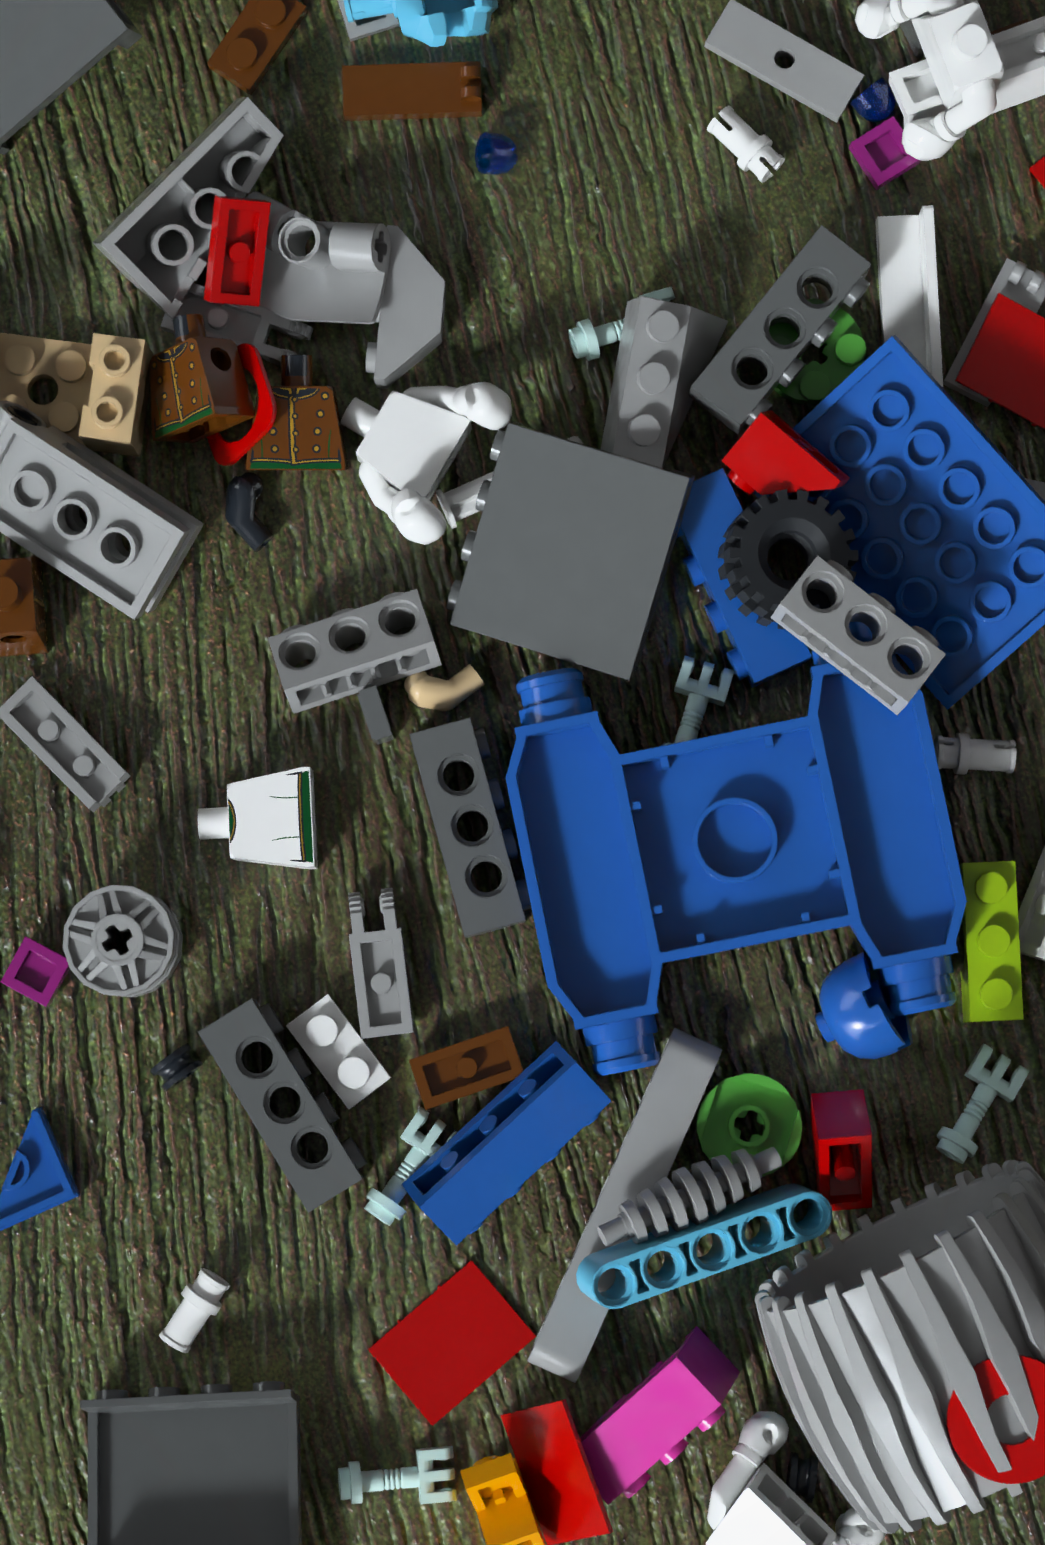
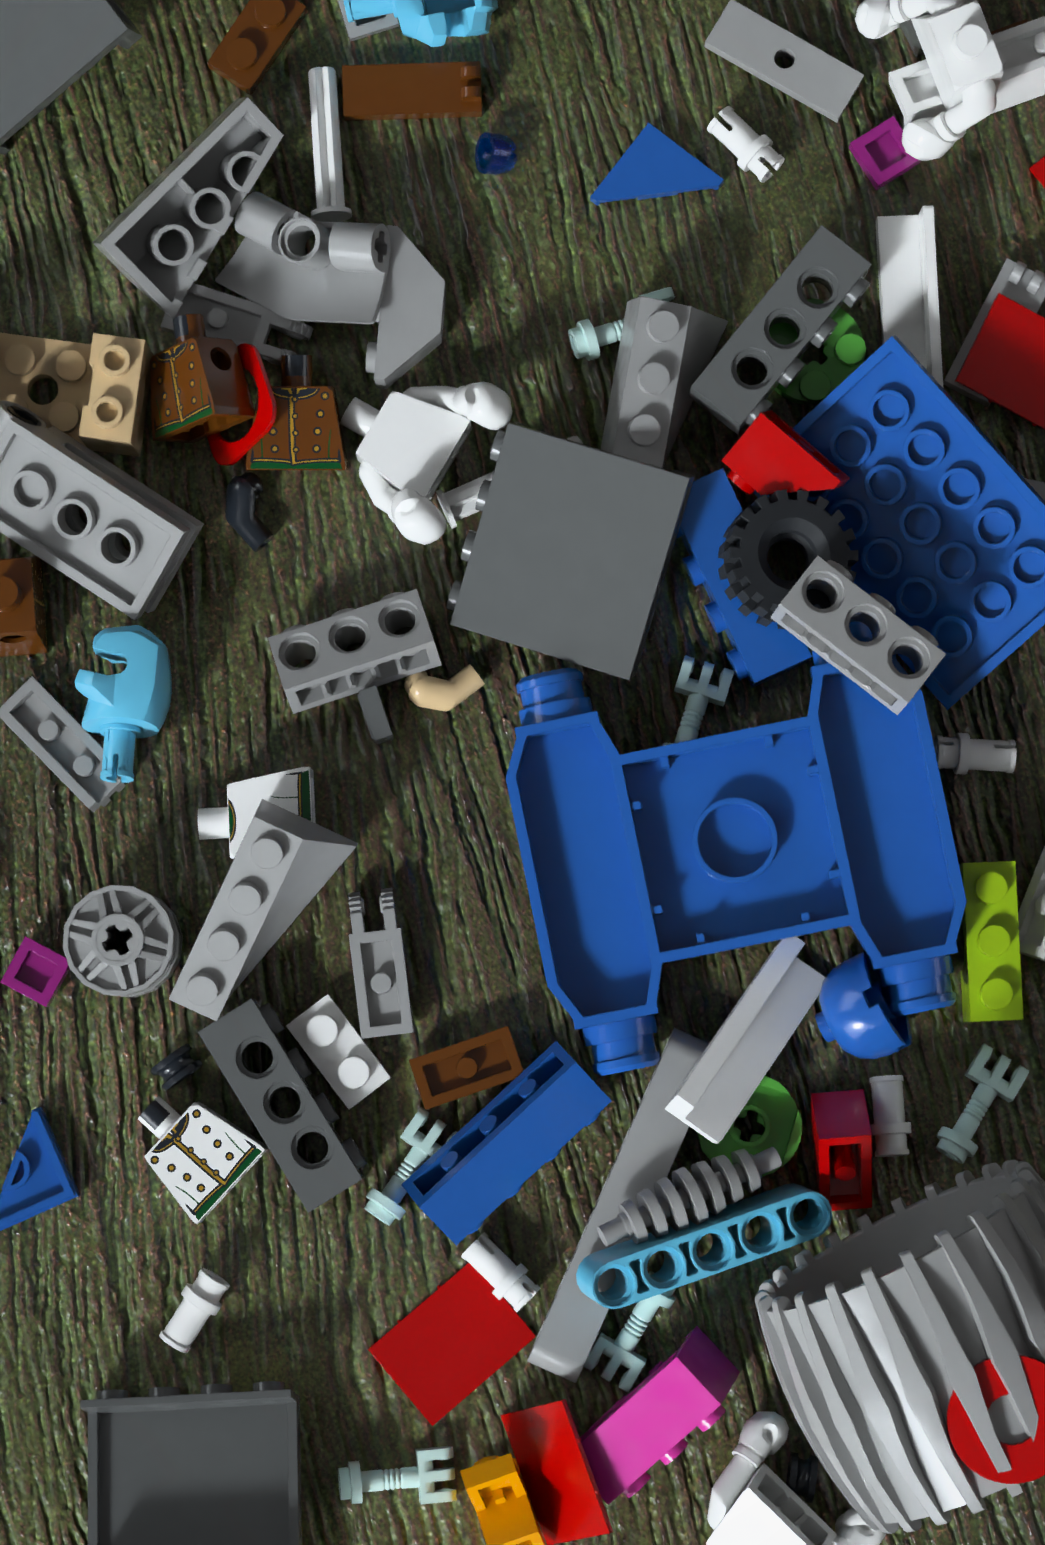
(127, 702): none -> medium azure piece
(198, 1154): none -> white torso
(237, 251): red plate -> none
(265, 889): none -> light grey wedge
(326, 146): none -> white axle
(435, 752): dark grey brick -> none
(501, 1272): none -> white pin
(622, 1349): none -> light aqua hinge
(654, 169): none -> blue tile
(747, 1042): none -> white panel
(875, 101): clear blue hinge -> none
(889, 1116): none -> white pin

